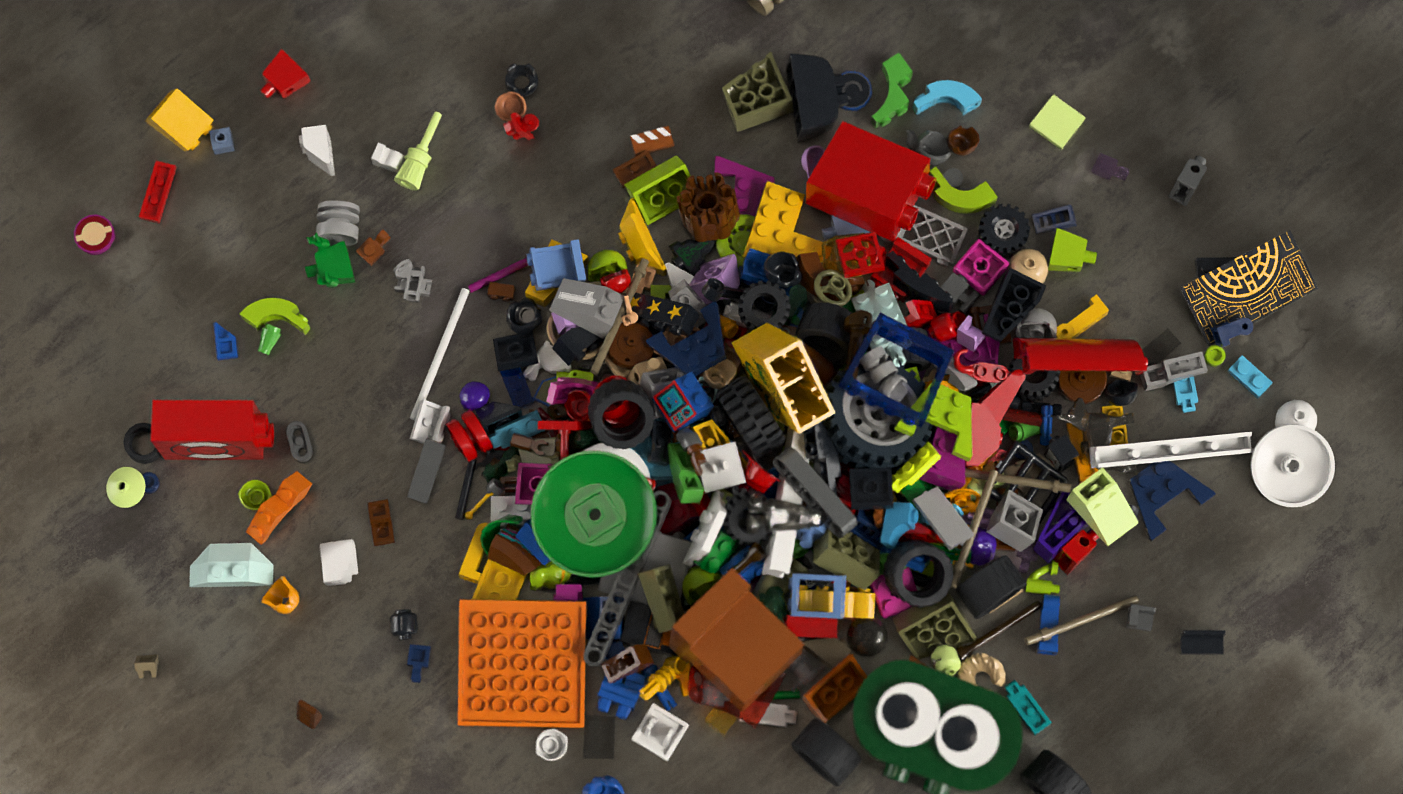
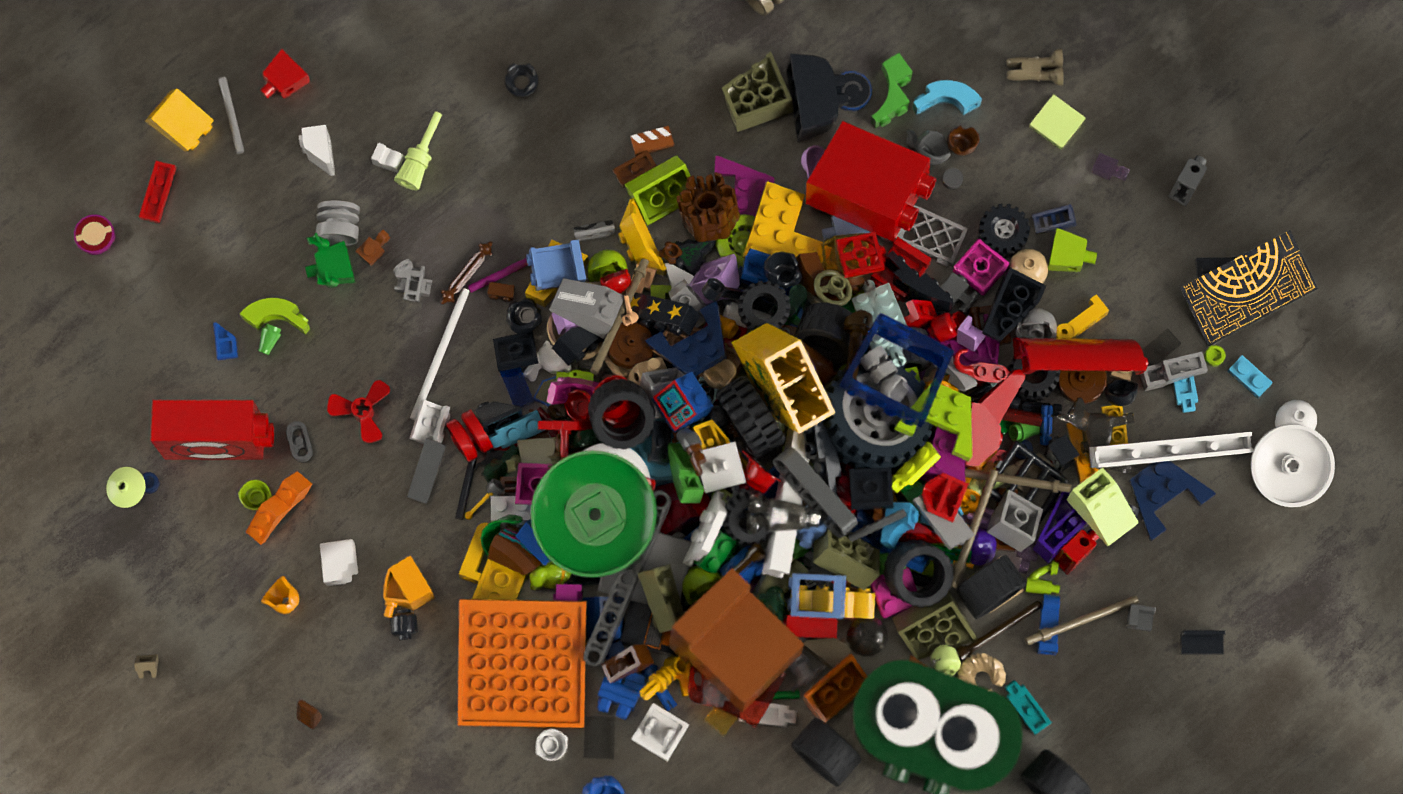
(130, 434): black tyre -> none
(226, 144): sand blue plate -> none
(231, 115): none -> light grey bar
(231, 566): light aqua wedge -> none
(340, 406): none -> red piece
(381, 522): reddish brown slope -> none
(405, 587): none -> light orange piece
(418, 658): dark blue plate -> none
(466, 272): none -> reddish brown wheel
(474, 395): dark purple hair -> none
(508, 104): nougat hair -> none
(521, 126): red hips -> none
(527, 443): reddish brown bar -> none
(594, 230): none -> light grey slope
(674, 249): none -> reddish brown plate
(877, 525): none -> dark grey bar
(944, 496): none -> red slope
(962, 201): lime arch -> none
(1032, 68): none -> dark tan piece
(1231, 329): dark blue leg -> none

